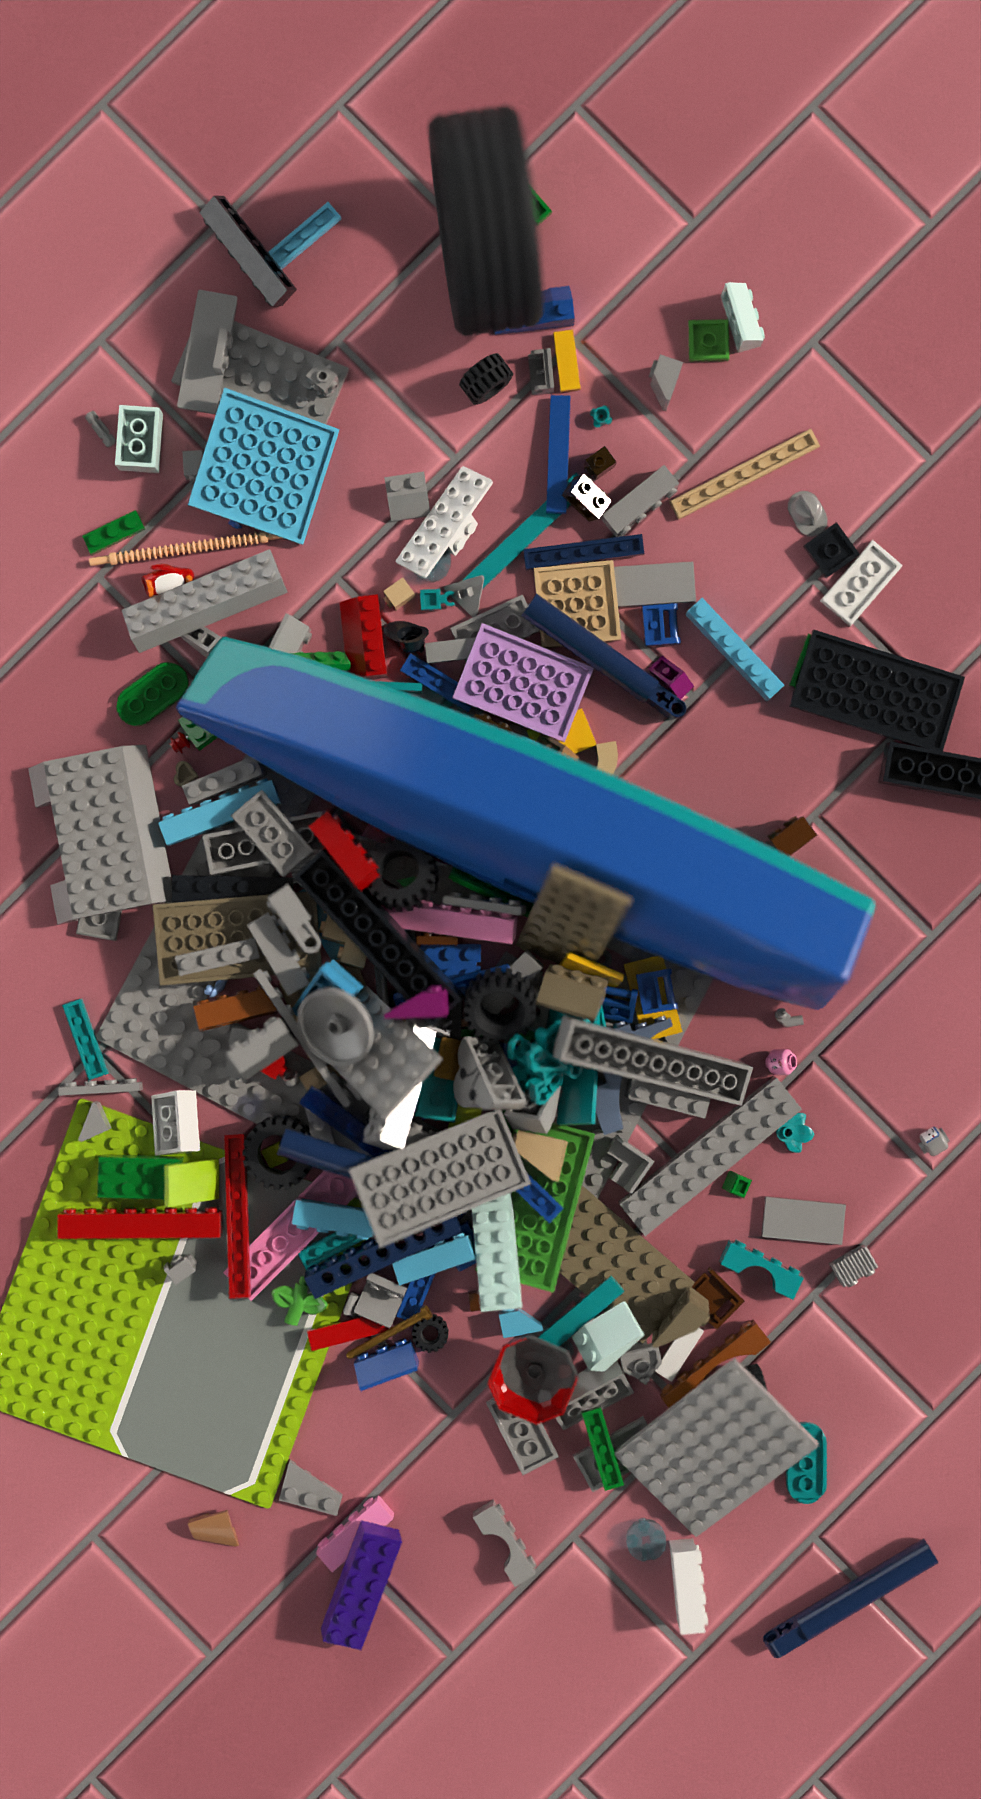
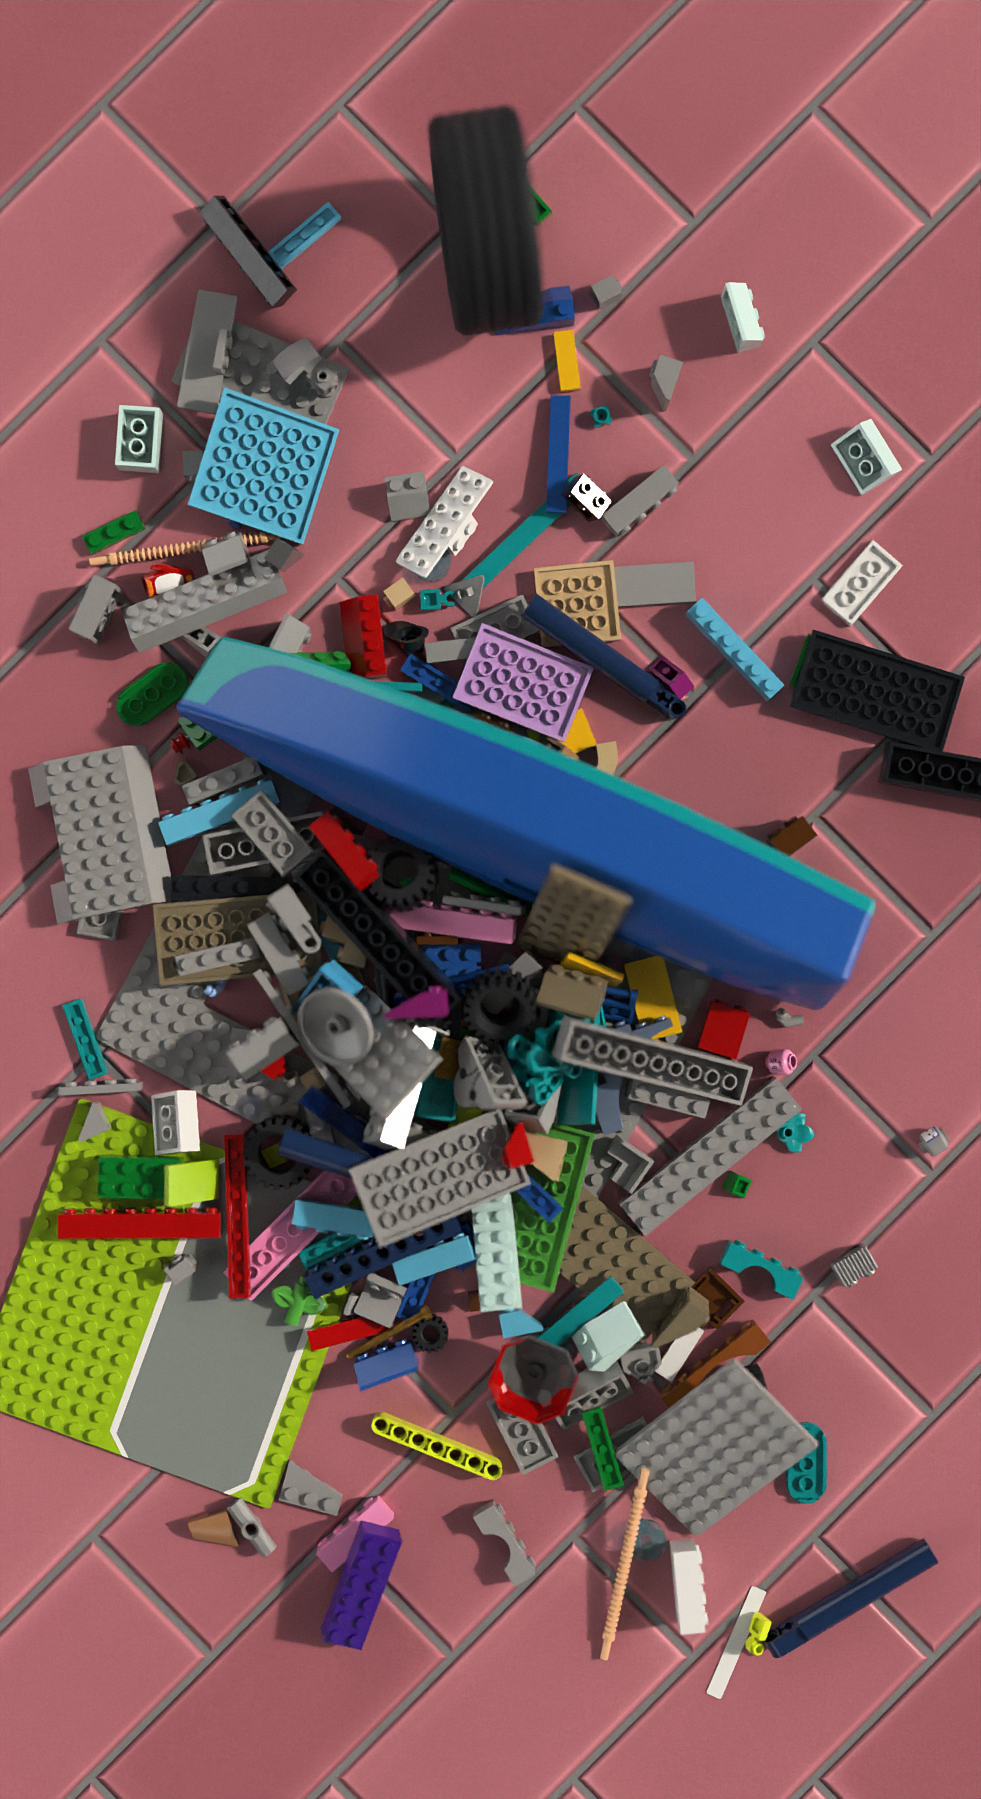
(95, 609): none -> light grey brick
(100, 428): light grey axle -> none
(225, 552): none -> light grey slope
(233, 1009): dark orange brick -> none
(259, 1538): none -> light grey piece
(282, 555): none -> dark grey slope
(295, 359): none -> light grey slope
(447, 1445): none -> neon yellow beam
(486, 379): black tyre -> none
(517, 1149): none -> red slope
(541, 371): light grey hinge -> none
(584, 551): dark blue plate -> none
(599, 463): dark brown brick -> none
(606, 291): none -> light grey brick
(609, 1634): none -> light nougat hose
(650, 992): blue plate -> none
(654, 624): blue plate -> none
(708, 340): bright green tile -> none
(723, 1029): none -> red panel
(735, 1643): none -> white sticker
(744, 474): tan tile -> none
(759, 1629): none -> neon yellow plate
(803, 1220): light grey tile -> none
(807, 513): light grey piece -> none
(831, 550): black plate -> none
(866, 456): none -> light aqua slope

